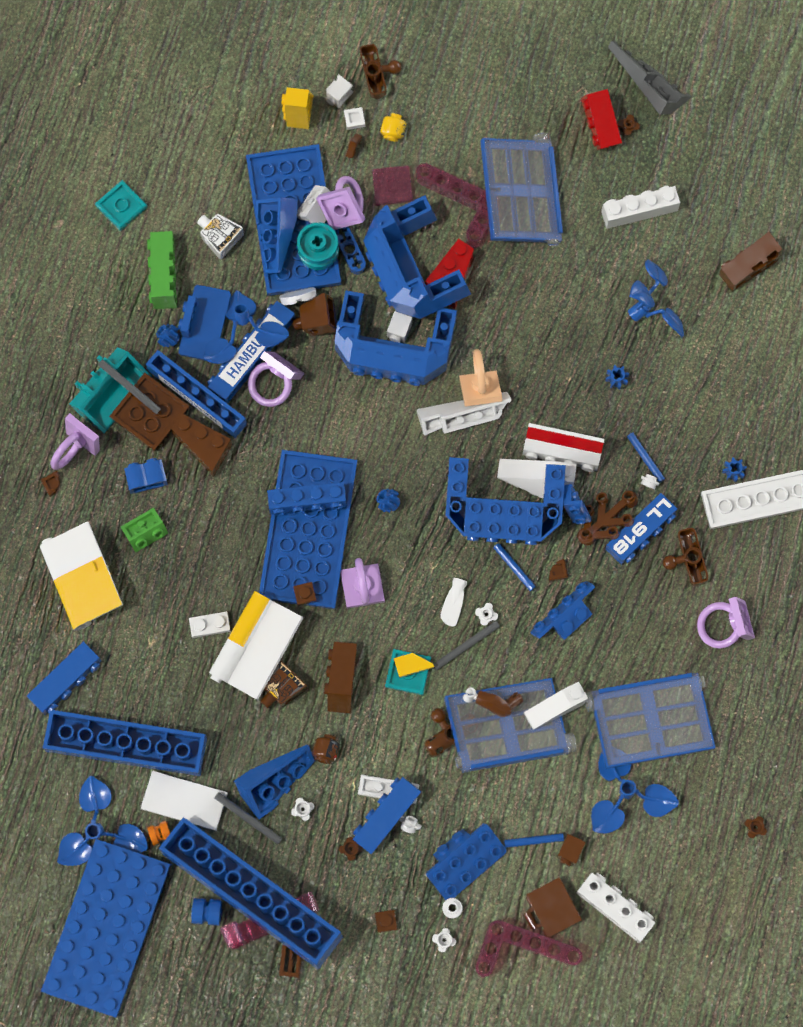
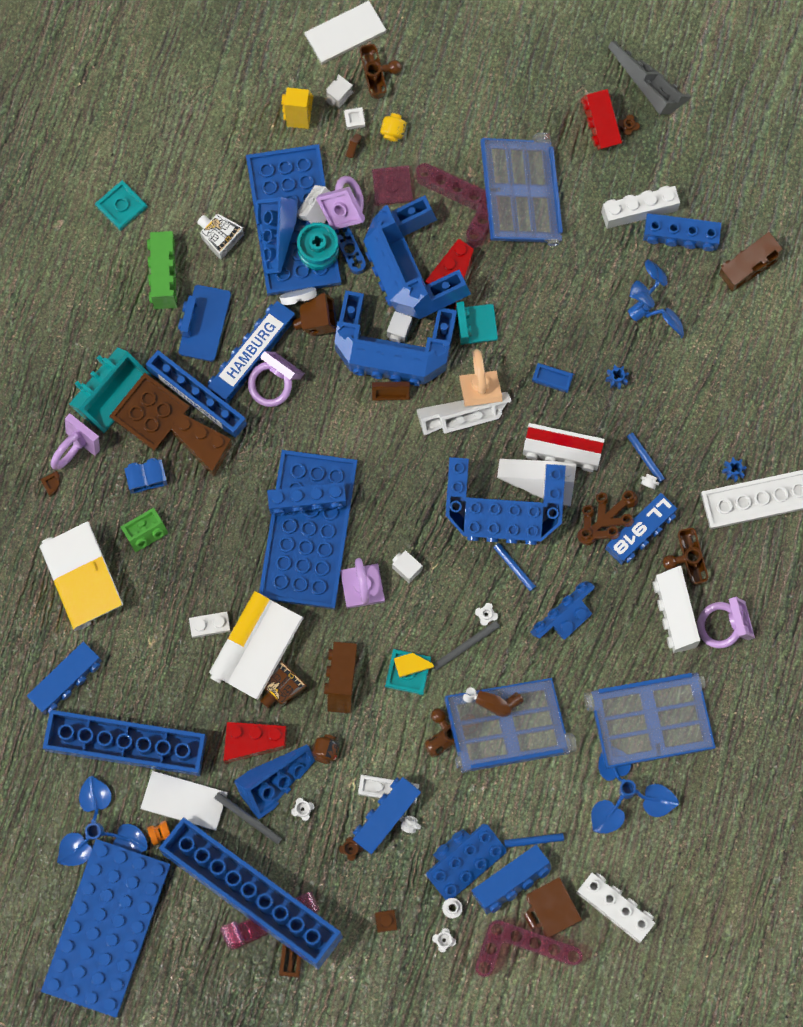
(130, 387): dark grey bar -> none
(167, 335): blue gear -> none
(206, 911): blue wheel -> none
(240, 312): blue plant -> none
(251, 740): none -> red wedge
(304, 594): reddish brown plate -> none
(345, 32): none -> white tile
(388, 500): blue gear -> none
(390, 391): none -> reddish brown tile
(406, 566): none -> white brick
(453, 603): white piece -> none
(476, 323): none -> teal bracket
(511, 880): none -> blue brick
(552, 377): none -> blue tile
(556, 705): white slope -> none
(558, 571): reddish brown tile -> none
(570, 850): reddish brown brick -> none
(574, 506): blue bracket -> none
(677, 610): none -> white slope
(682, 232): none -> blue brick
(760, 827): reddish brown plate -> none

